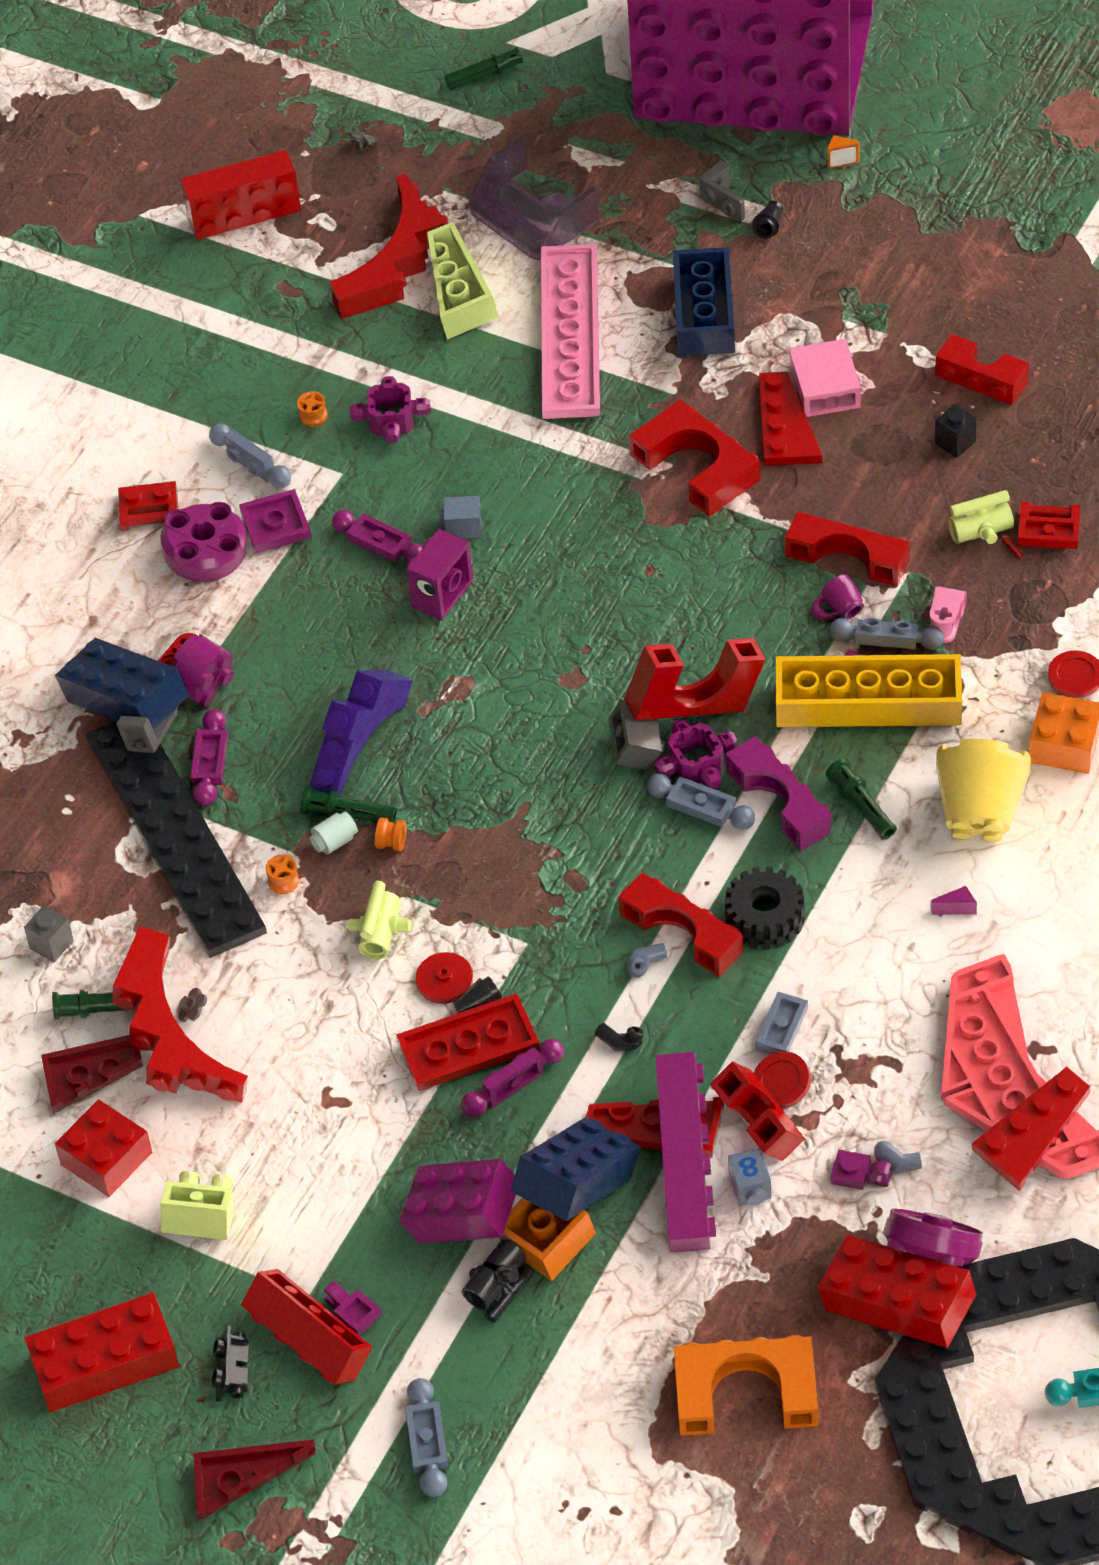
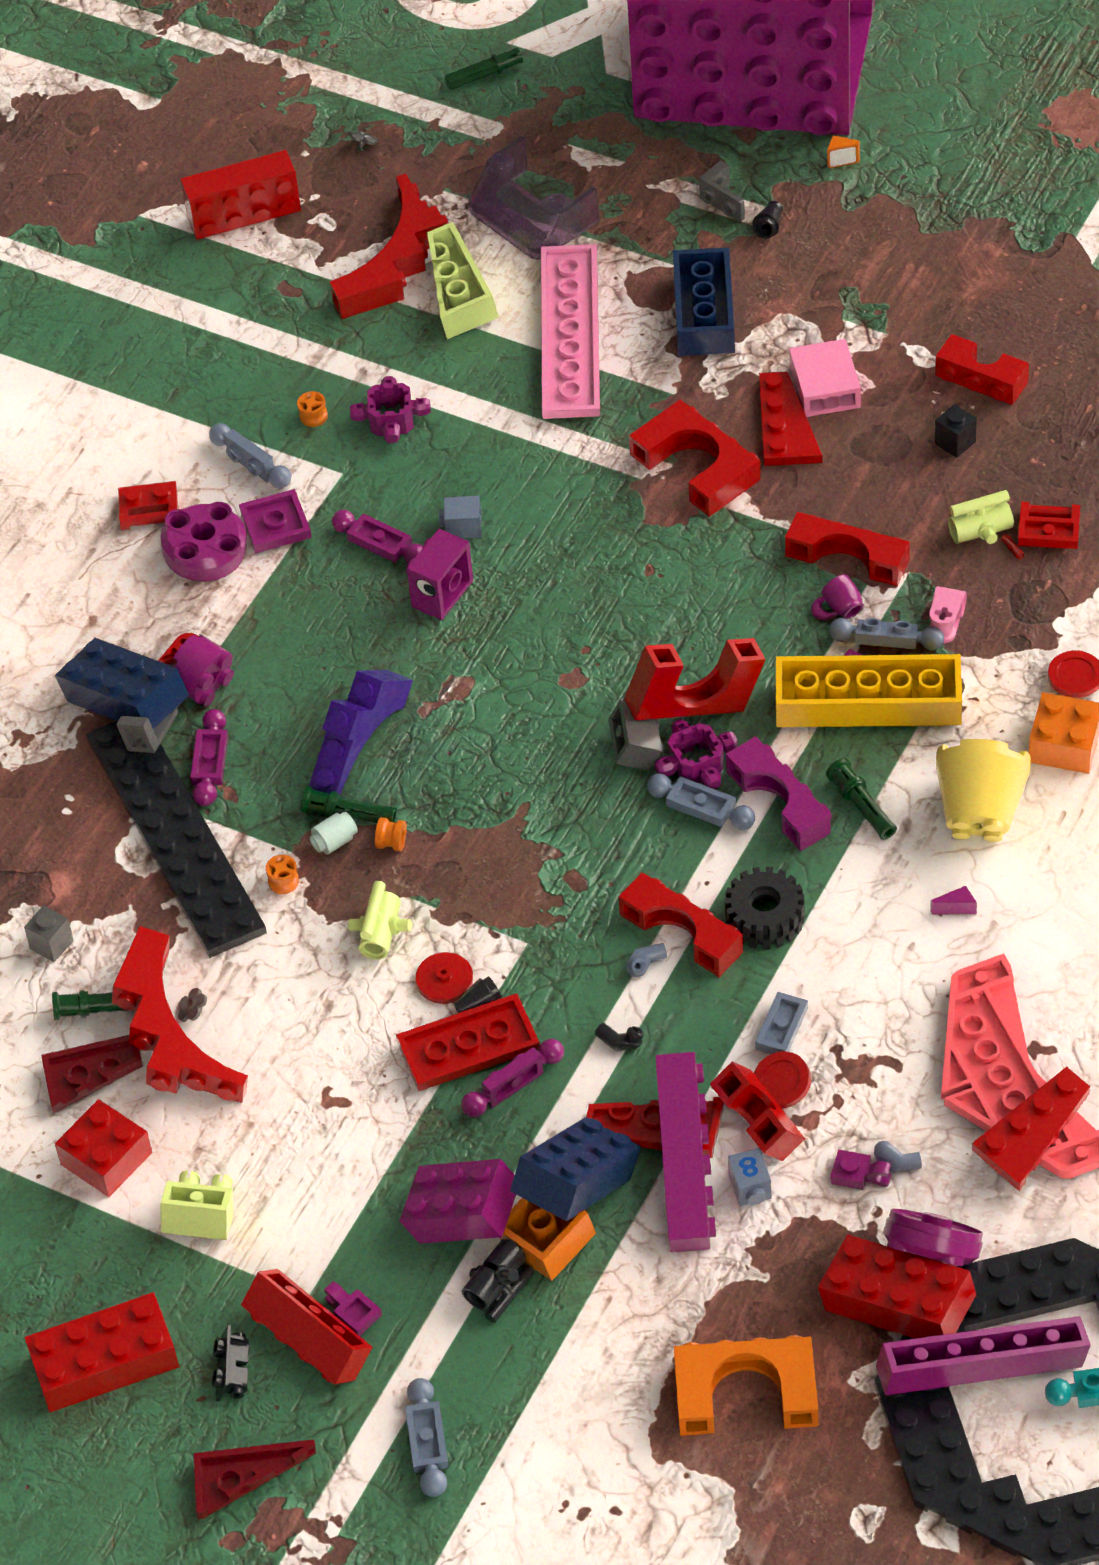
(982, 1355): none -> magenta brick

